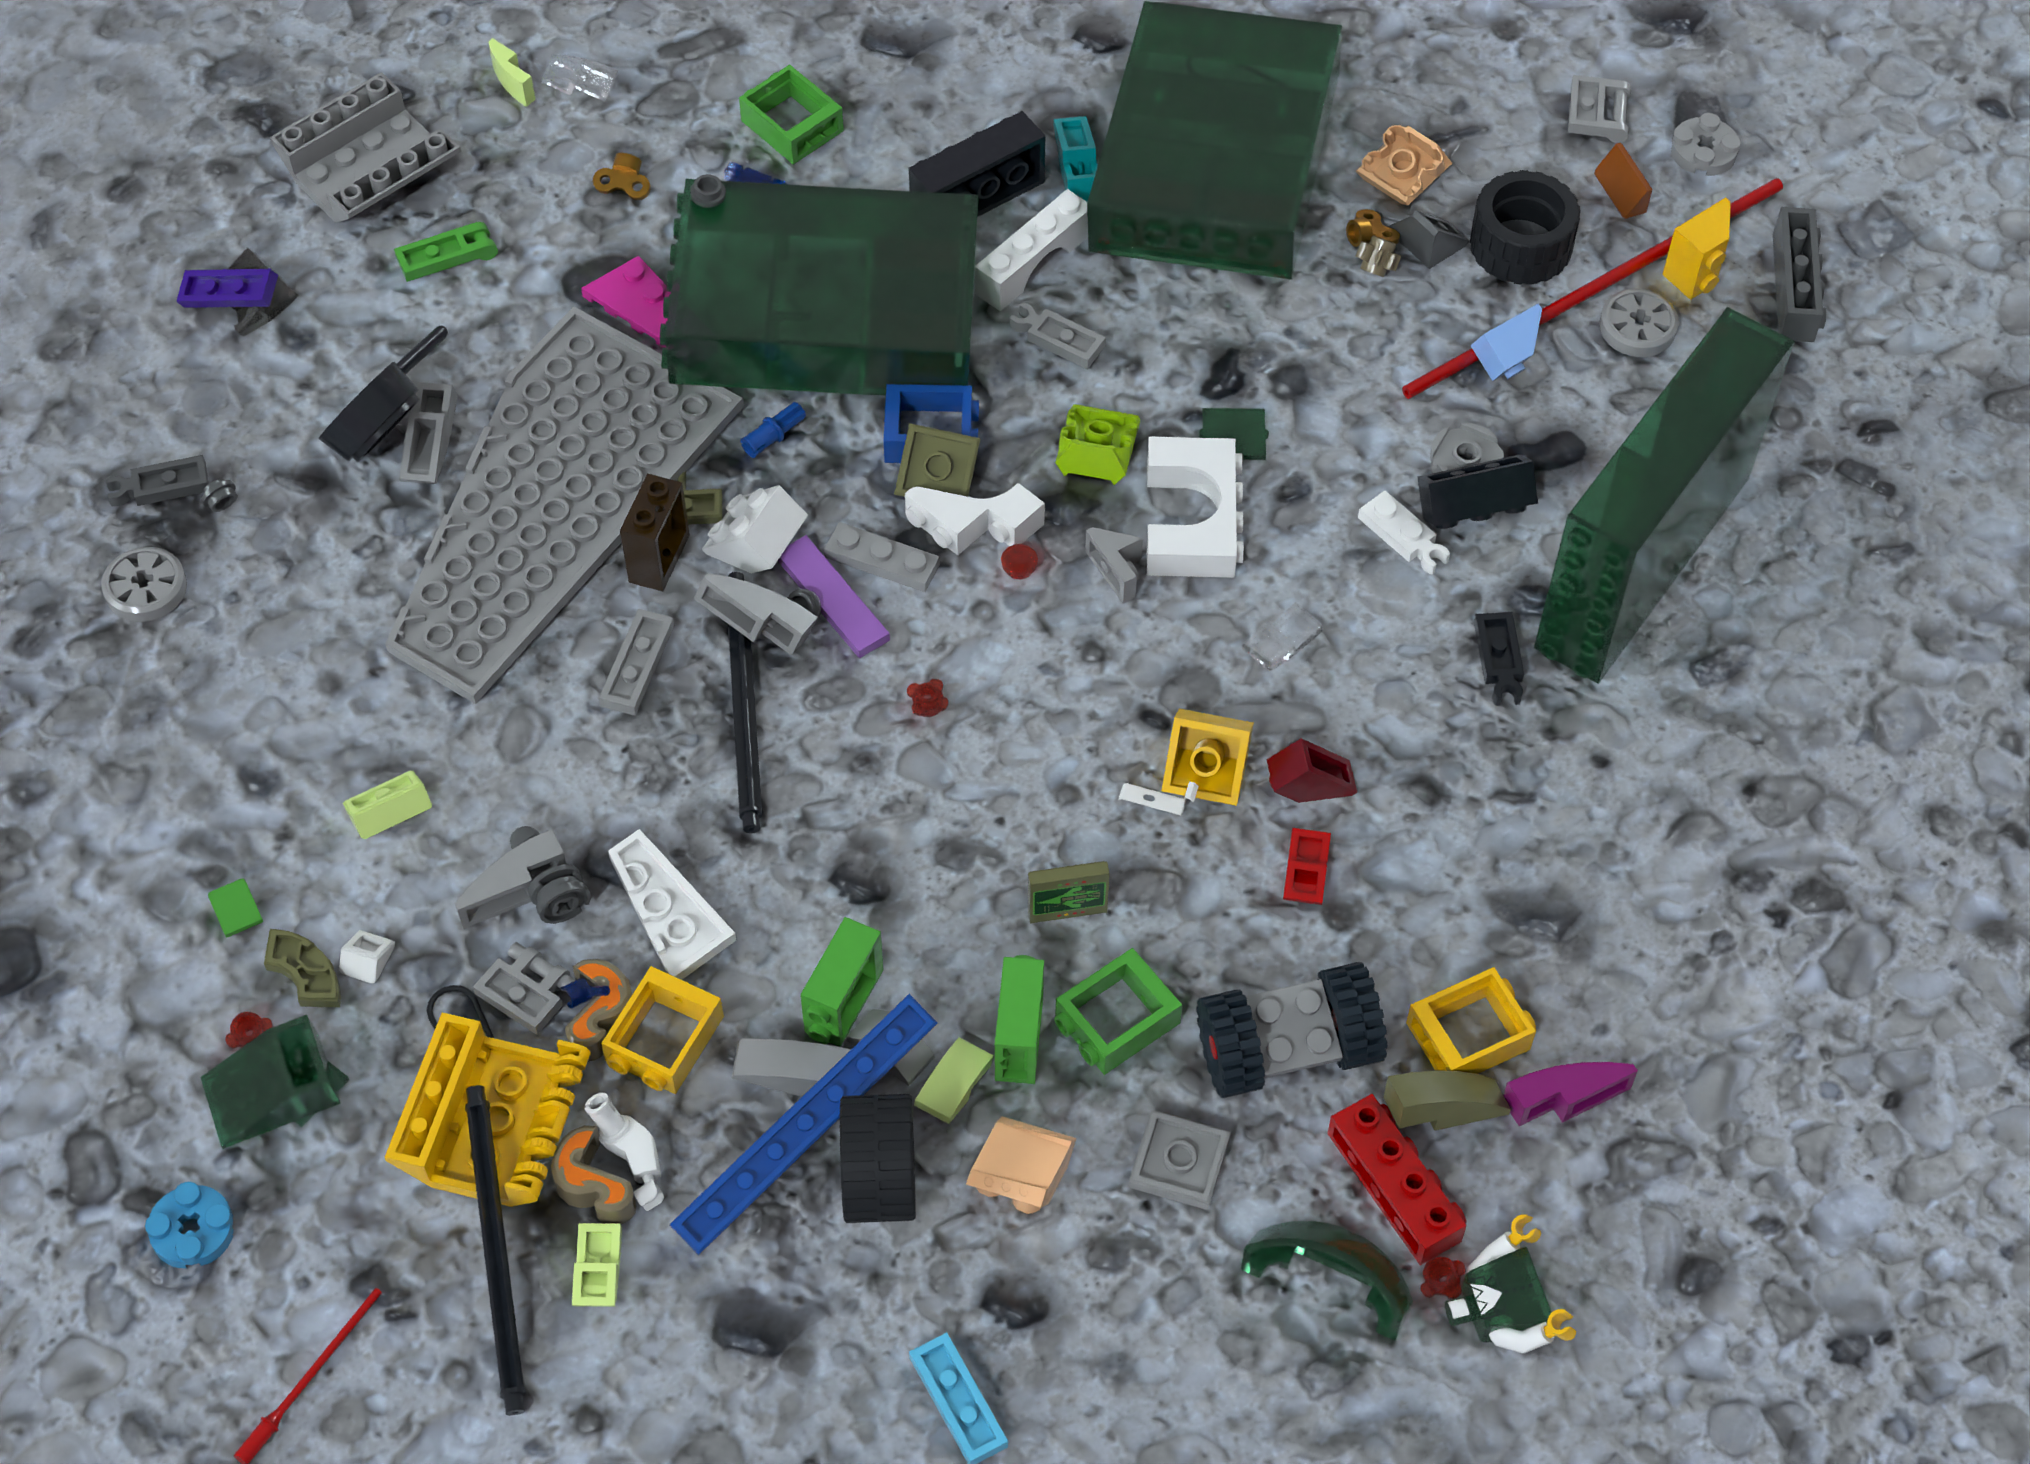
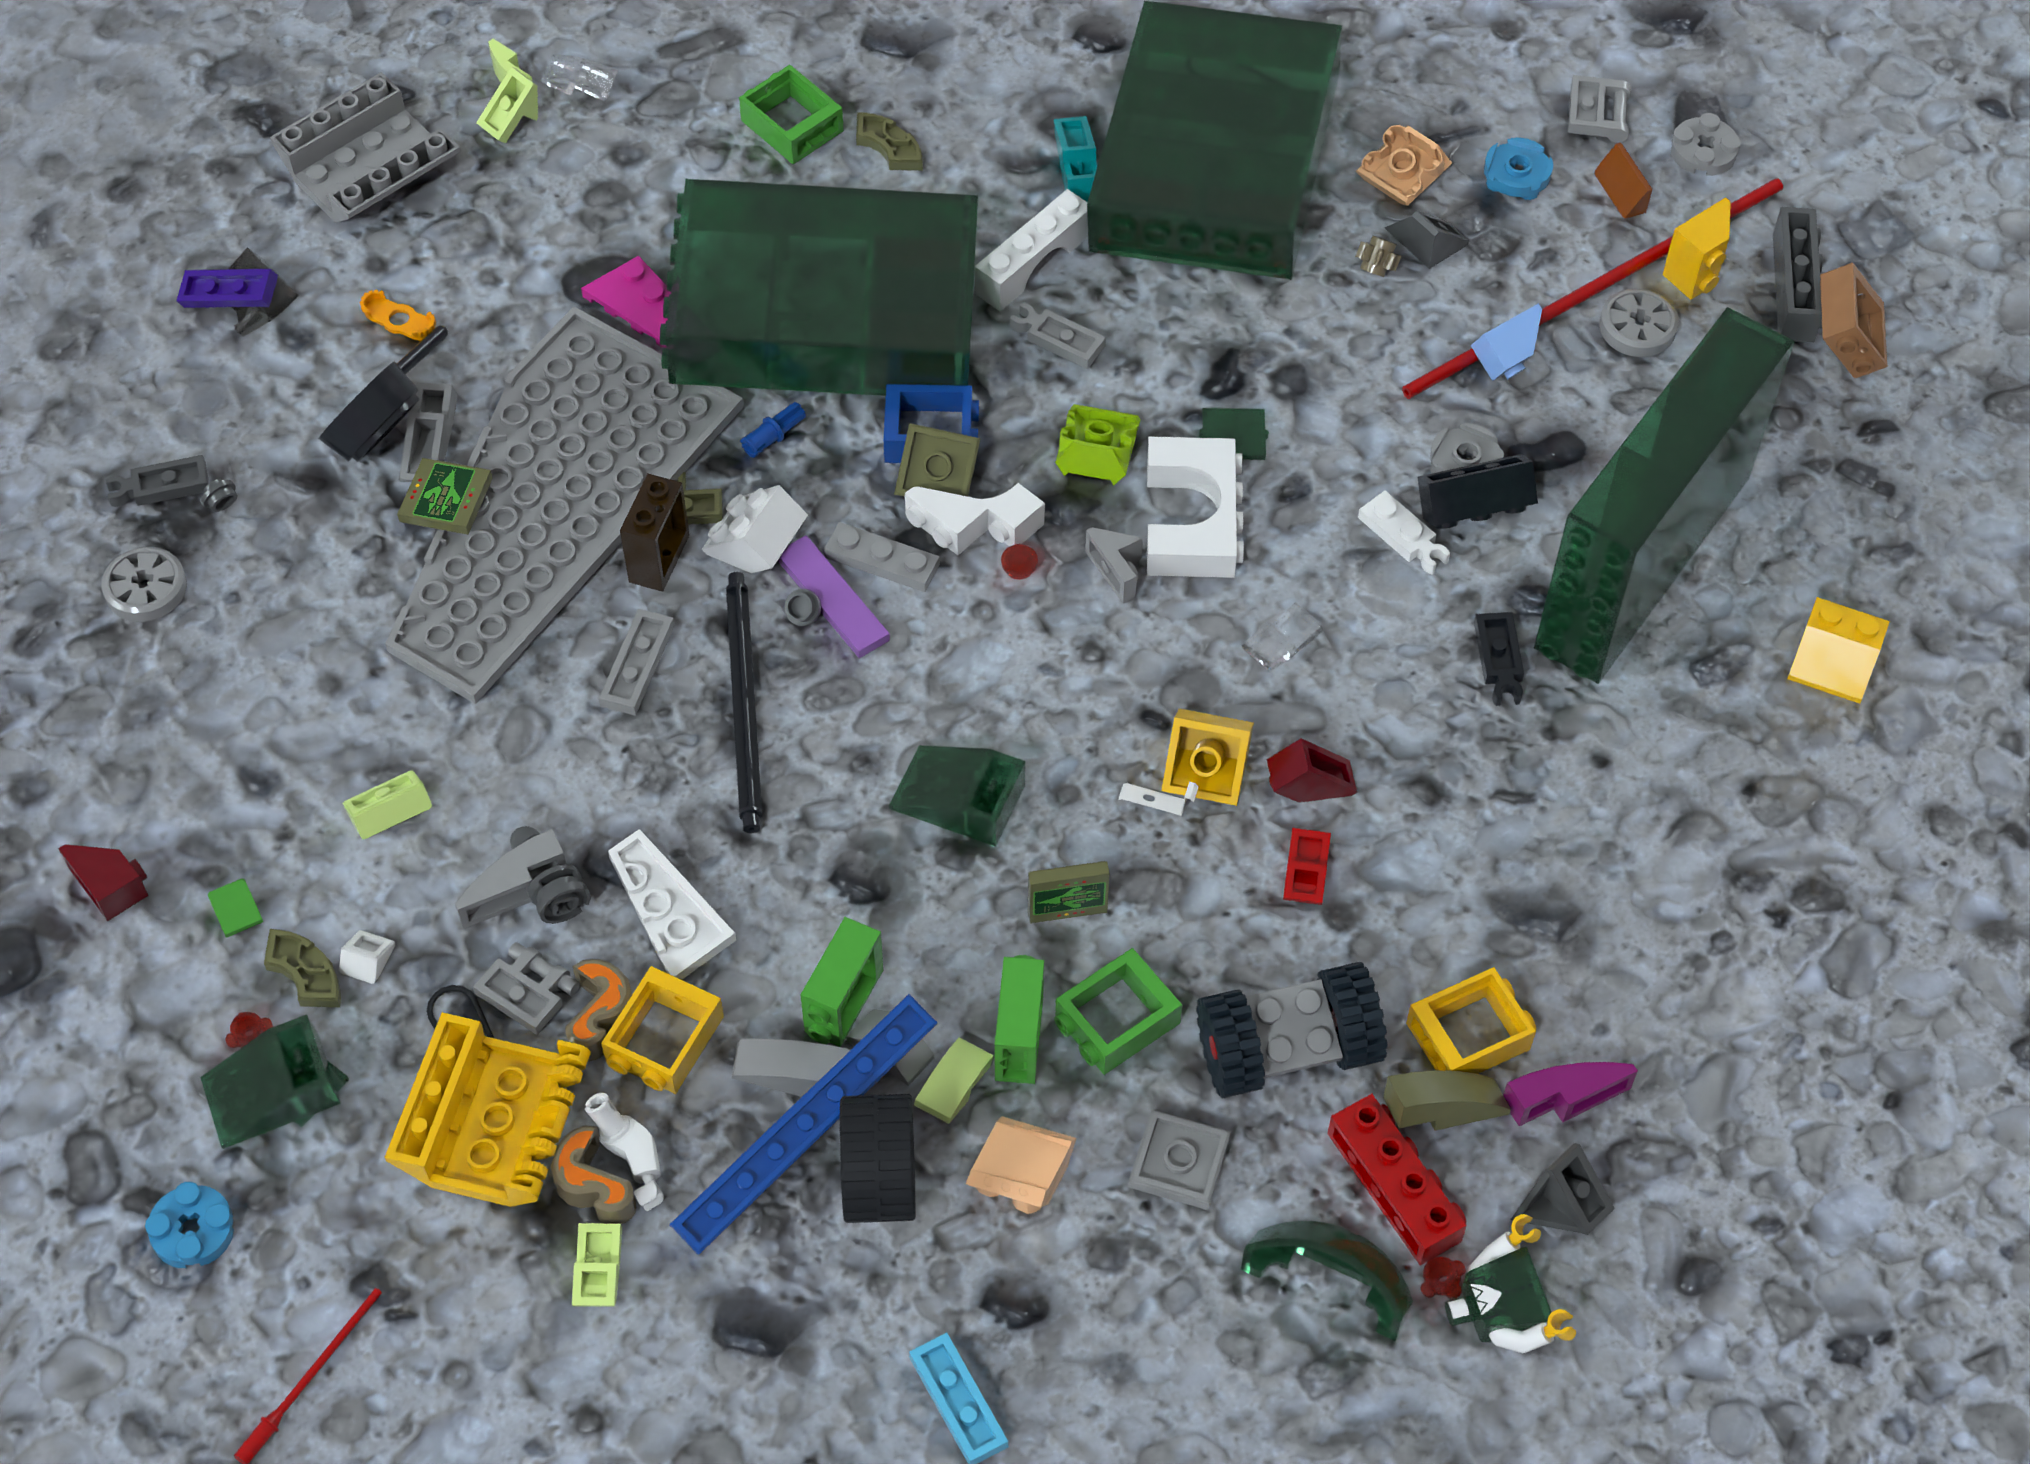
(106, 877): none -> dark red slope
(380, 310): none -> light orange piece
(445, 251): bright green plate -> none
(445, 496): none -> tile
(495, 1251): black piece -> none
(511, 101): none -> yellowish green slope
(581, 992): clear blue hand -> none
(623, 177): pearl gold piece -> none
(708, 191): dark grey plate -> none
(735, 172): clear blue axle -> none
(756, 611): light grey slope -> none
(891, 141): none -> olive tile
(927, 706): clear red plate -> none
(961, 790): none -> clear green slope
(990, 164): black brick -> none
(1367, 224): pearl gold piece -> none
(1518, 183): none -> dark azure plate
(1528, 198): black tyre -> none
(1568, 1195): none -> dark grey slope
(1838, 650): none -> yellow slope
(1853, 322): none -> medium nougat window

